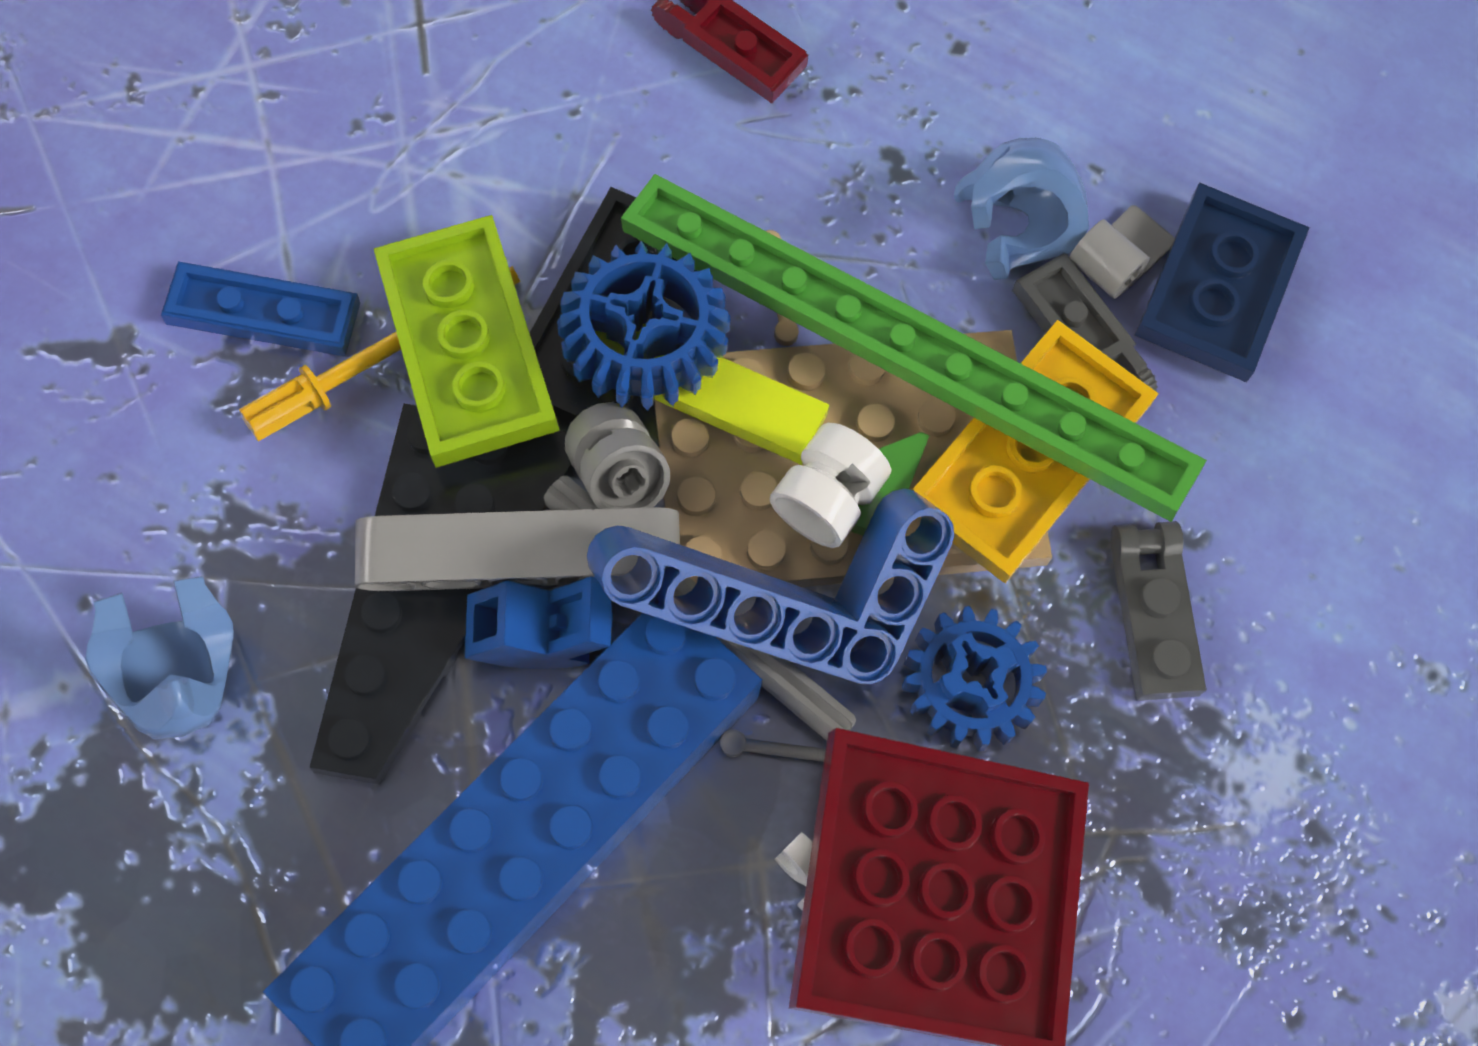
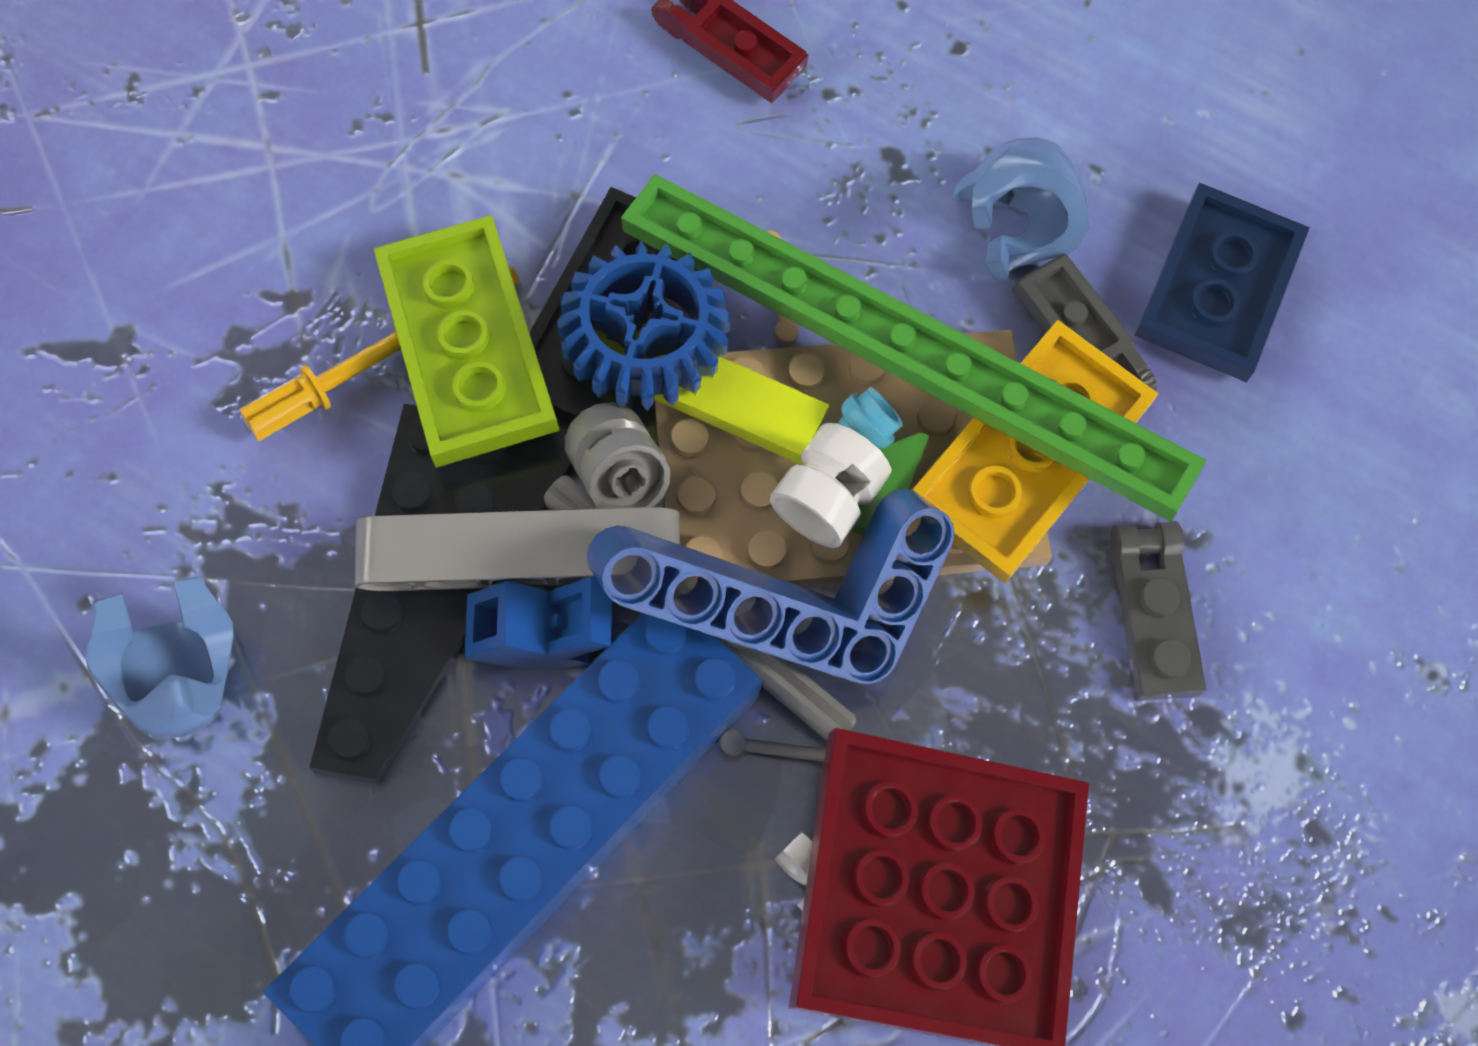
(261, 308): blue tile -> none
(871, 417): none -> medium azure plate
(984, 702): blue gear -> none
(1121, 252): light grey panel -> none

